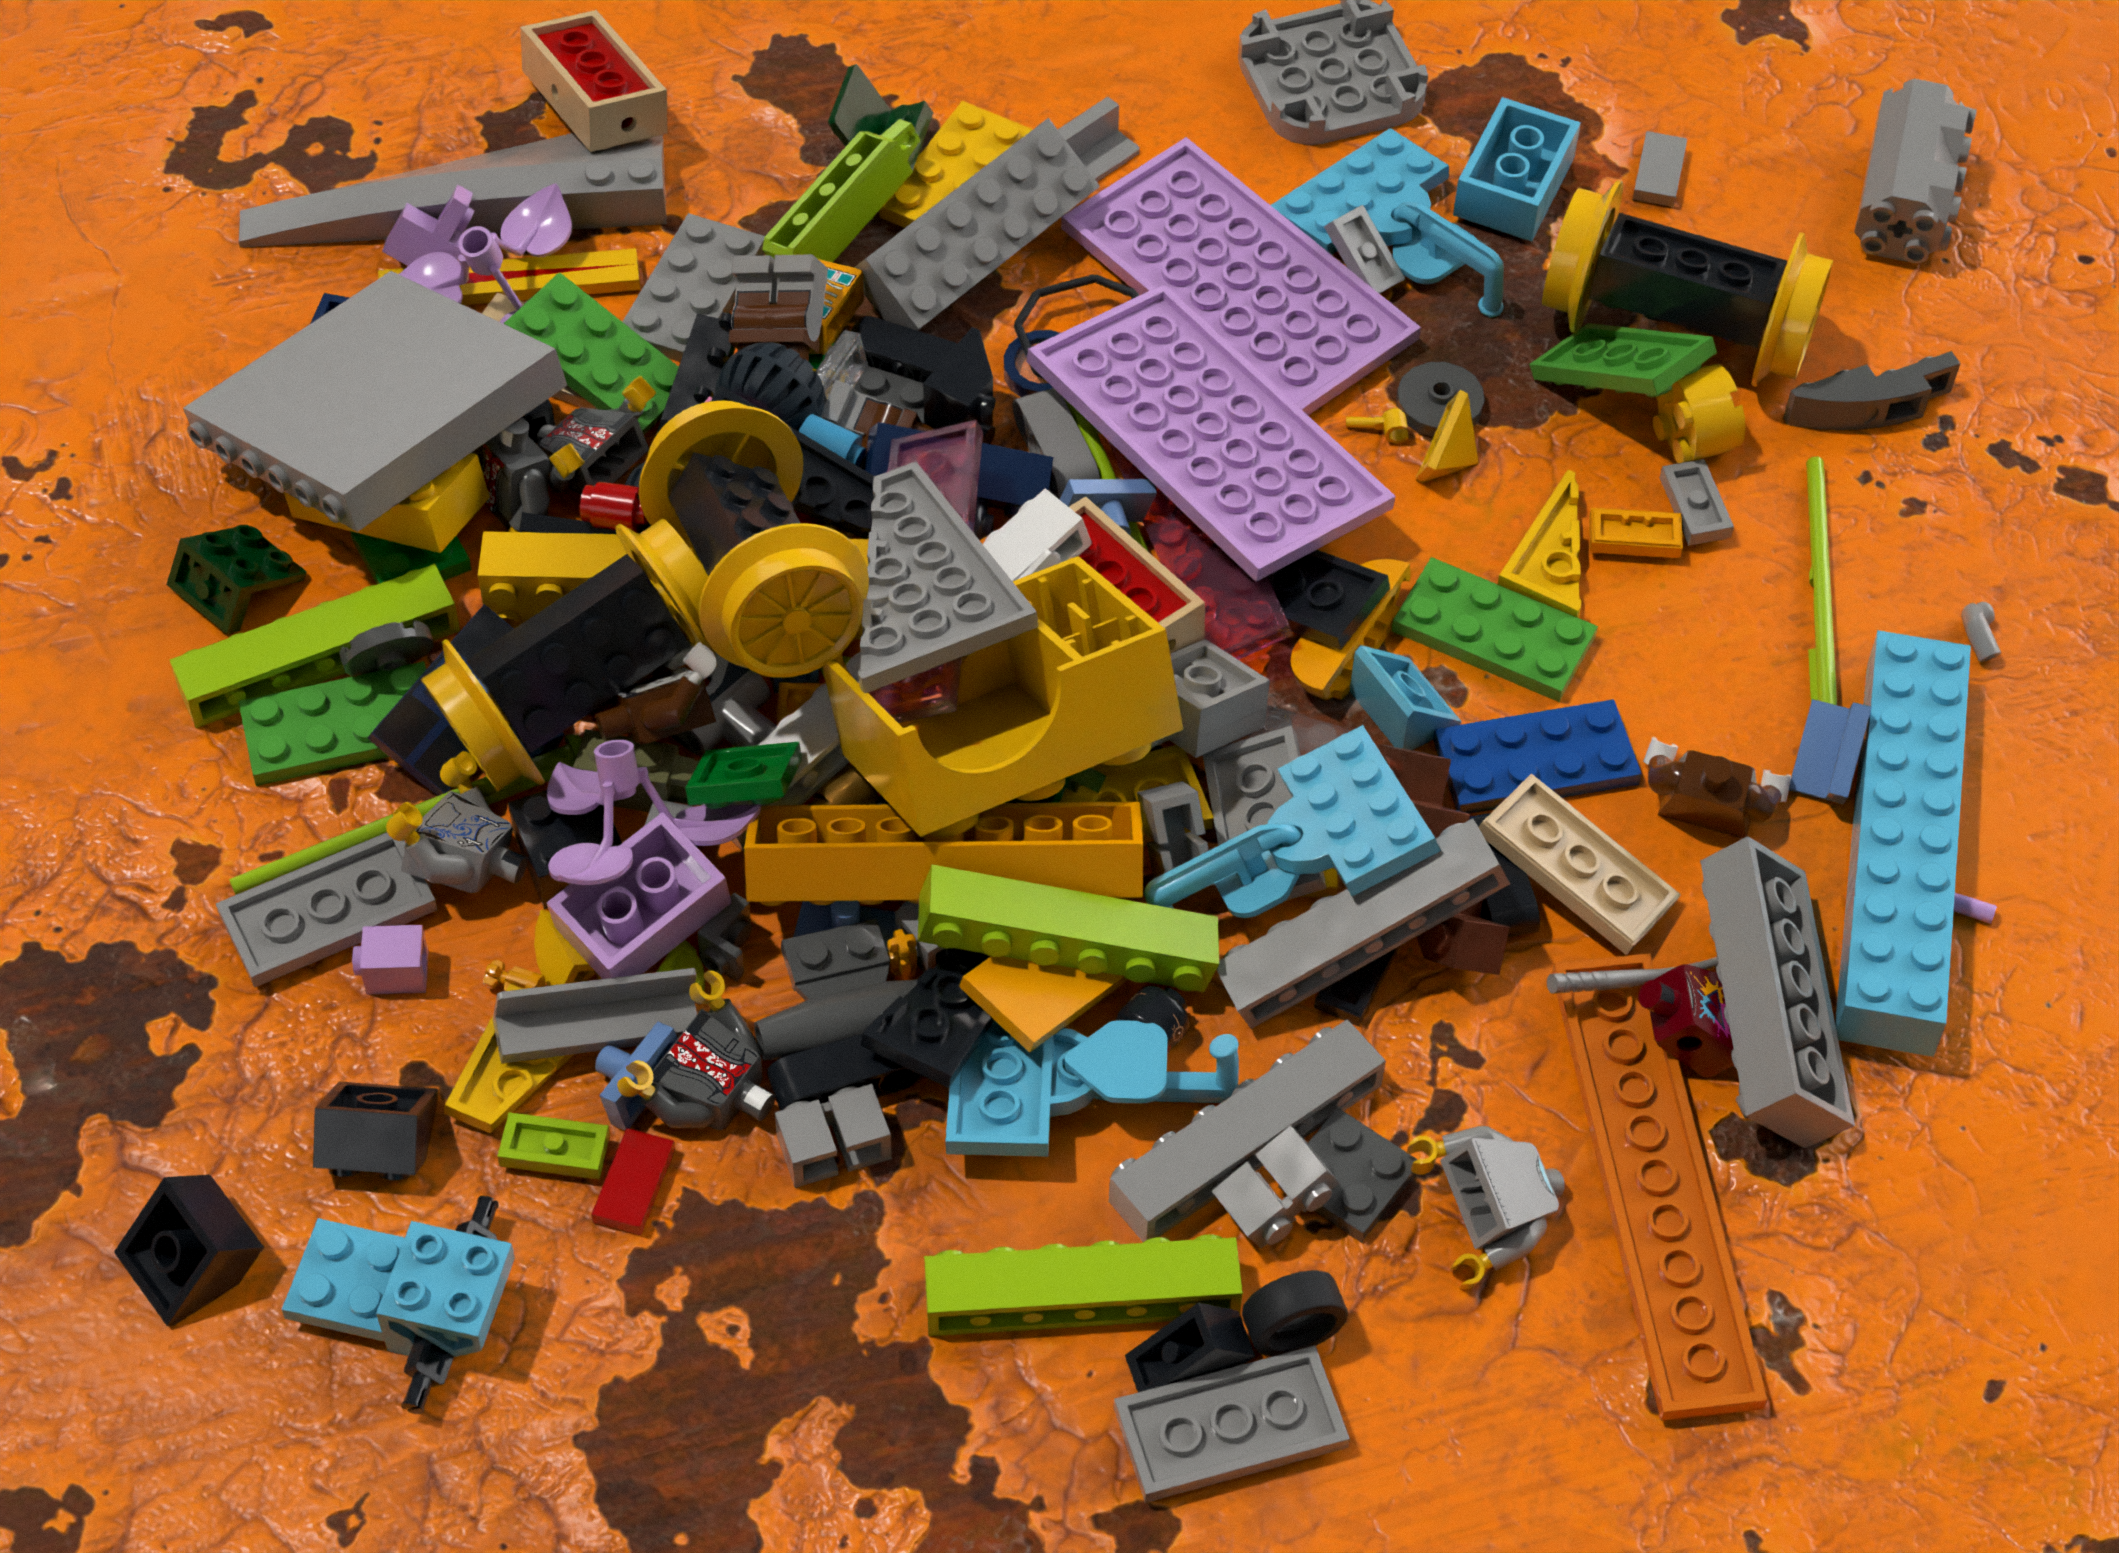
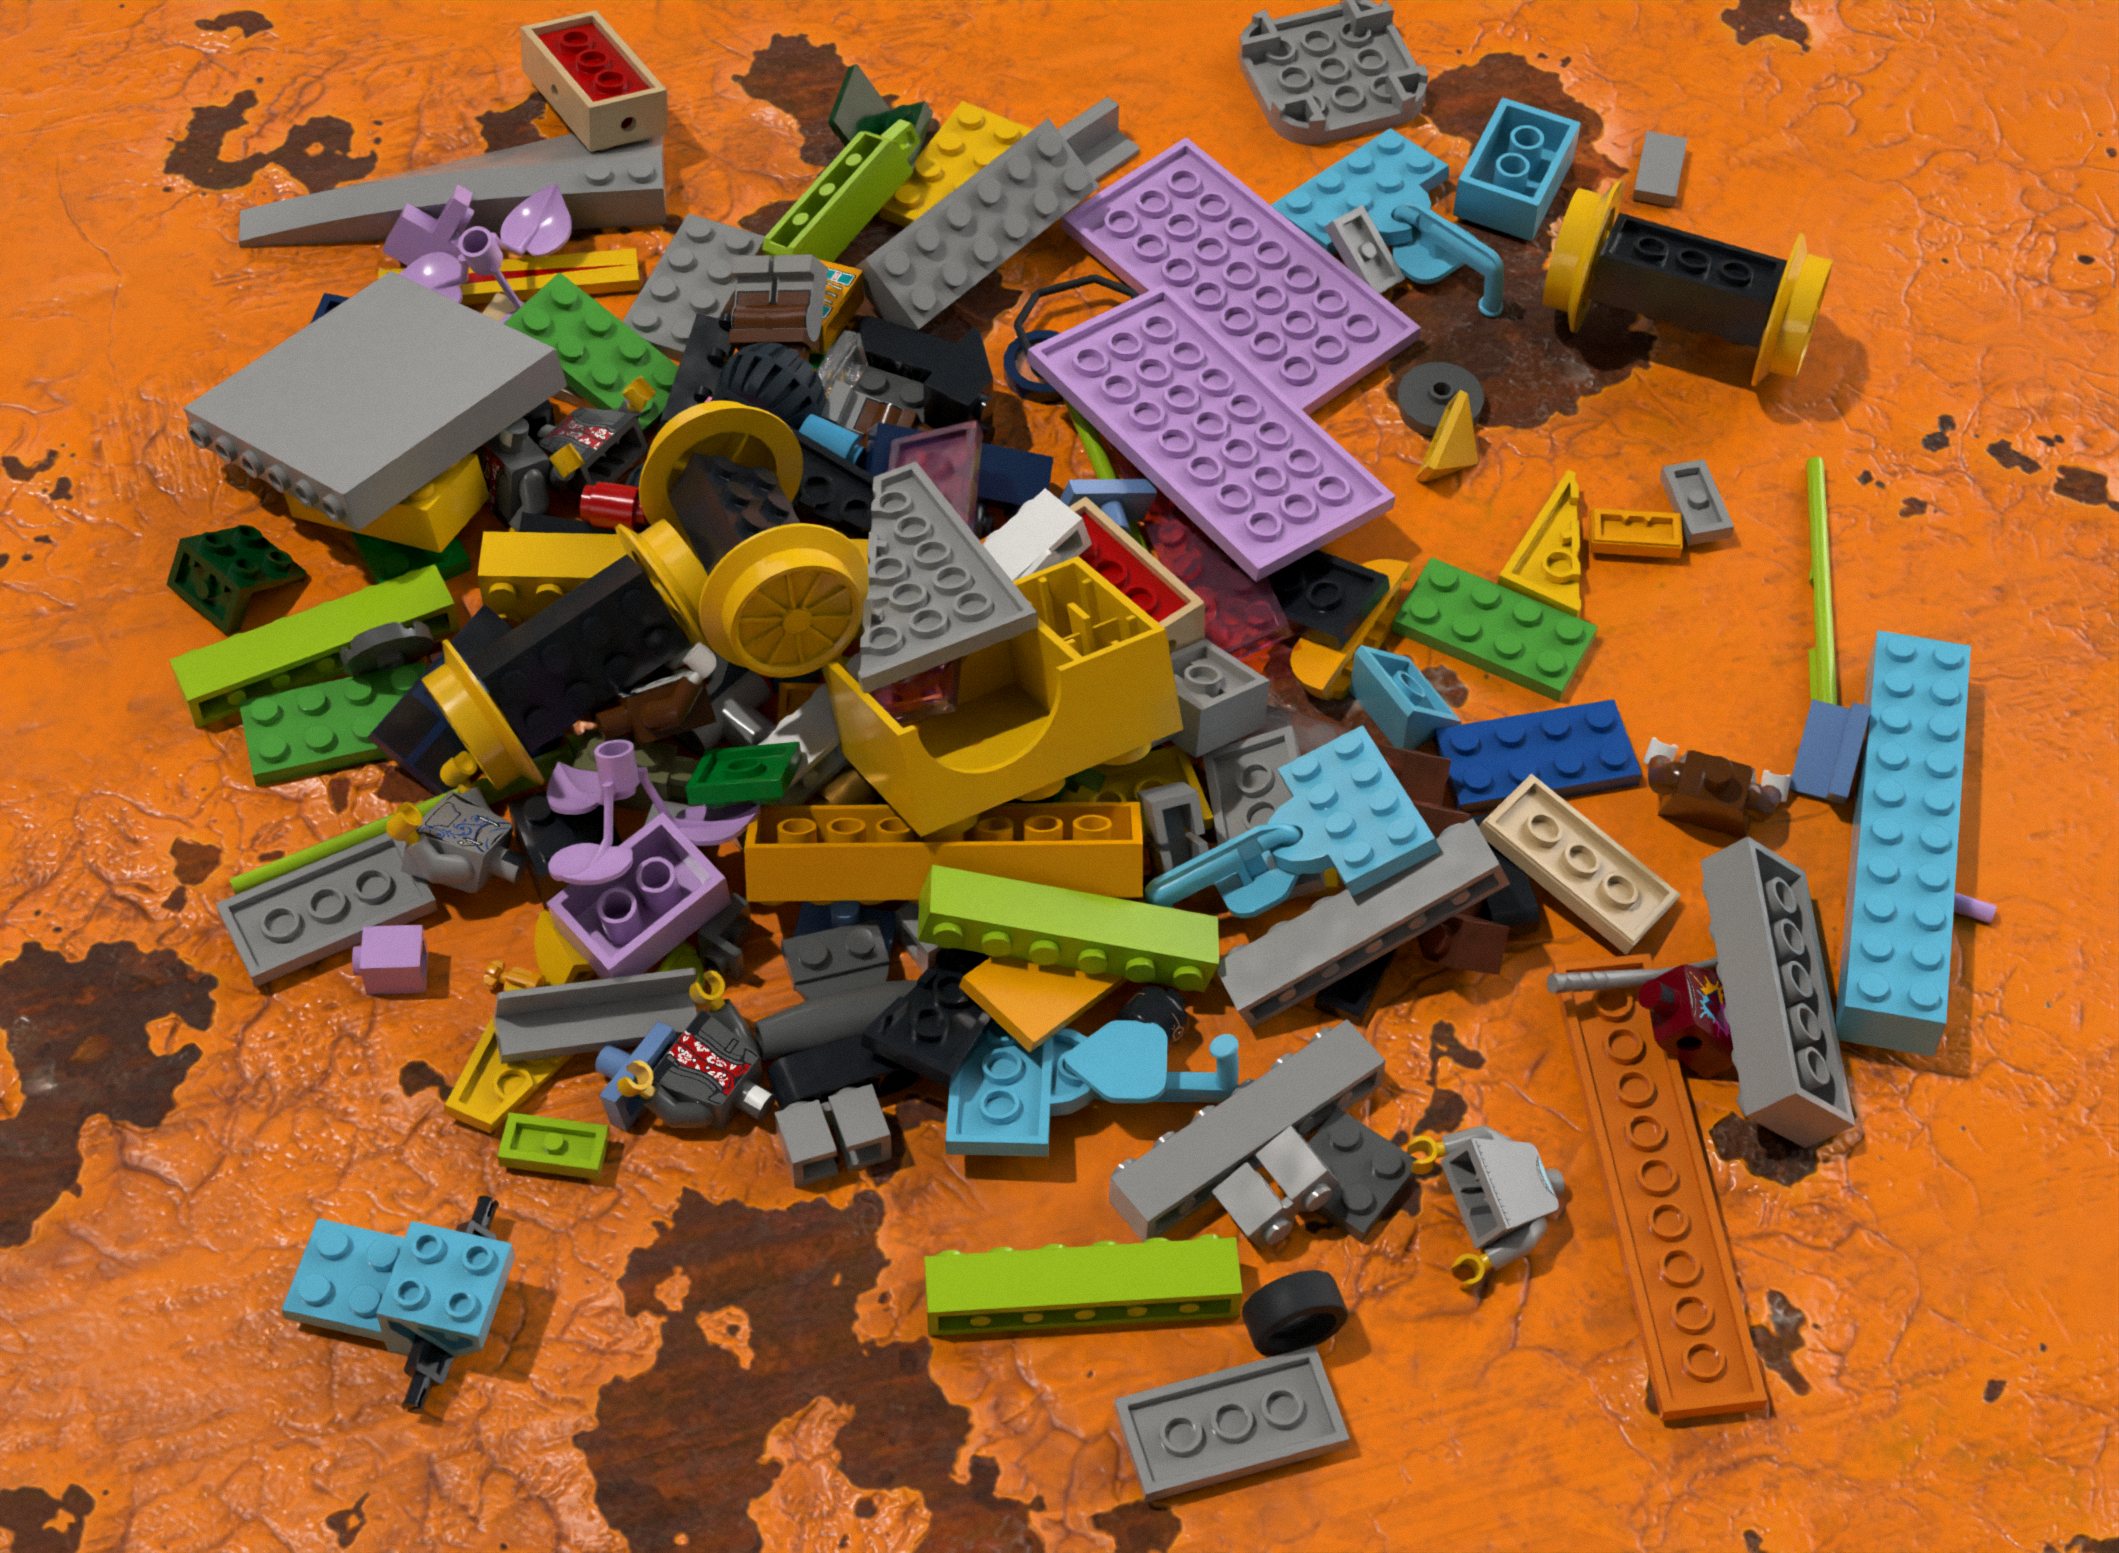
(187, 1246): black slope -> none
(374, 1129): black slope -> none
(633, 1181): red tile -> none
(902, 955): light orange piece -> none
(1052, 432): light grey beam -> none
(1191, 1346): black slope -> none
(1392, 422): yellow hand -> none
(1623, 359): bright green plate -> none
(1700, 415): yellow brick -> none
(1866, 401): slope -> none
(1914, 172): light grey brick -> none
(1976, 622): light grey arm -> none

